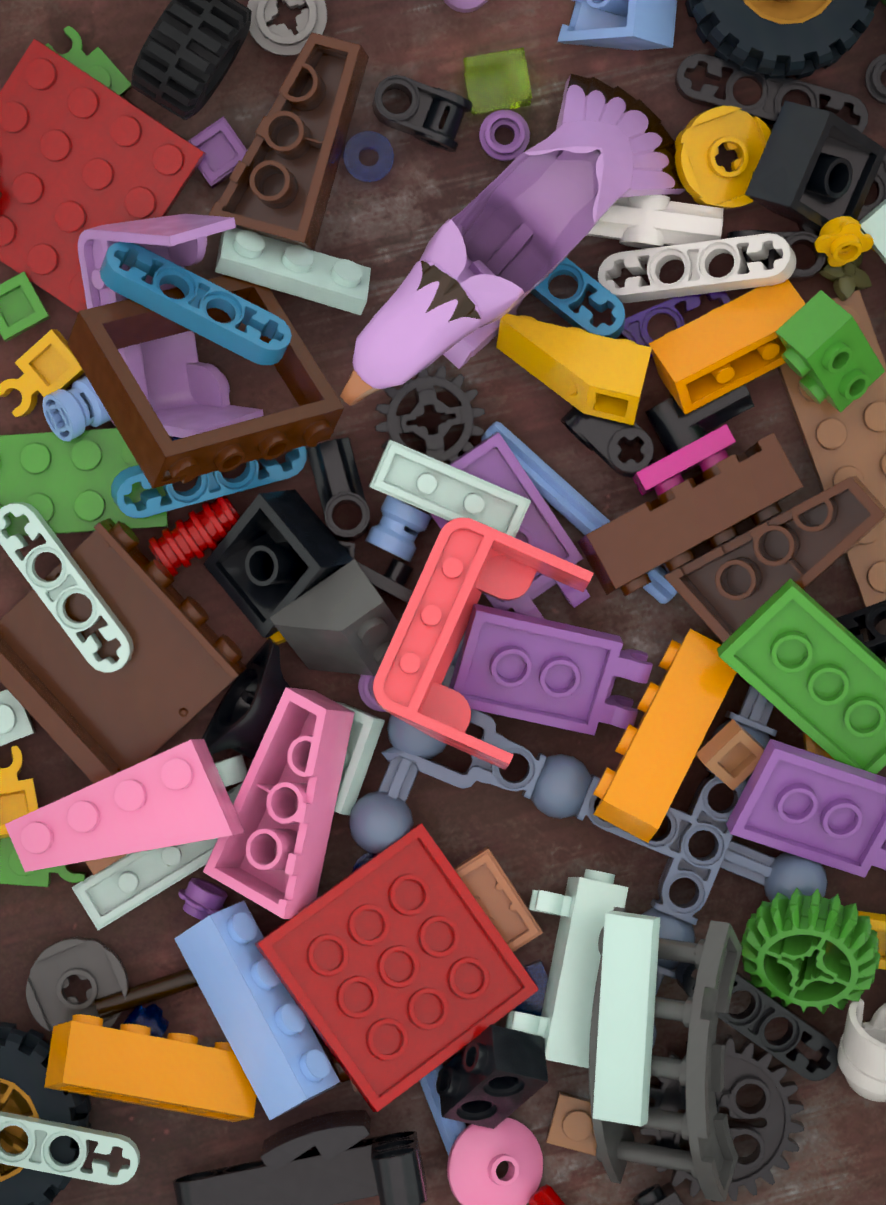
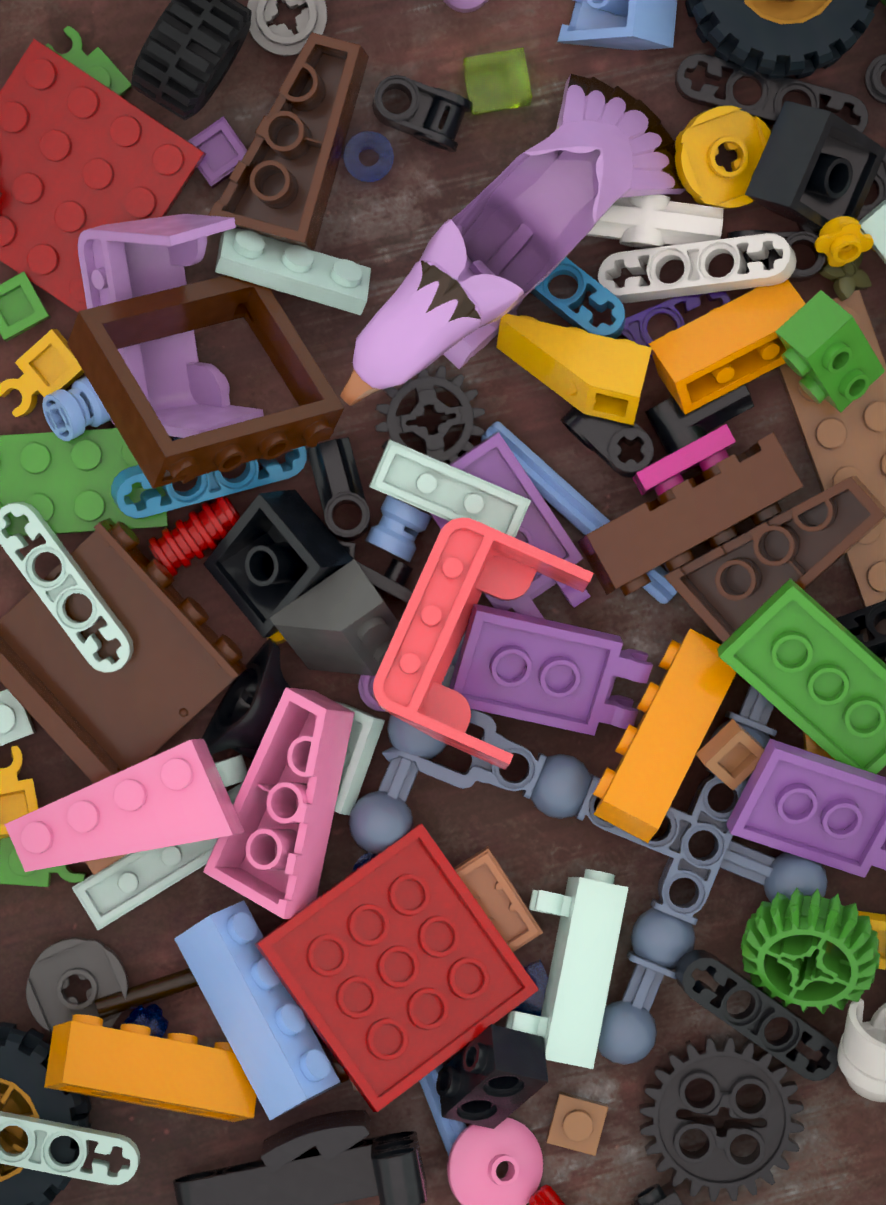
(192, 310): dark azure beam -> none
(202, 898): medium lavender plate -> none
(510, 120): medium lavender plate -> none
(626, 1018): light aqua tile -> none
(701, 1071): dark grey fence -> none

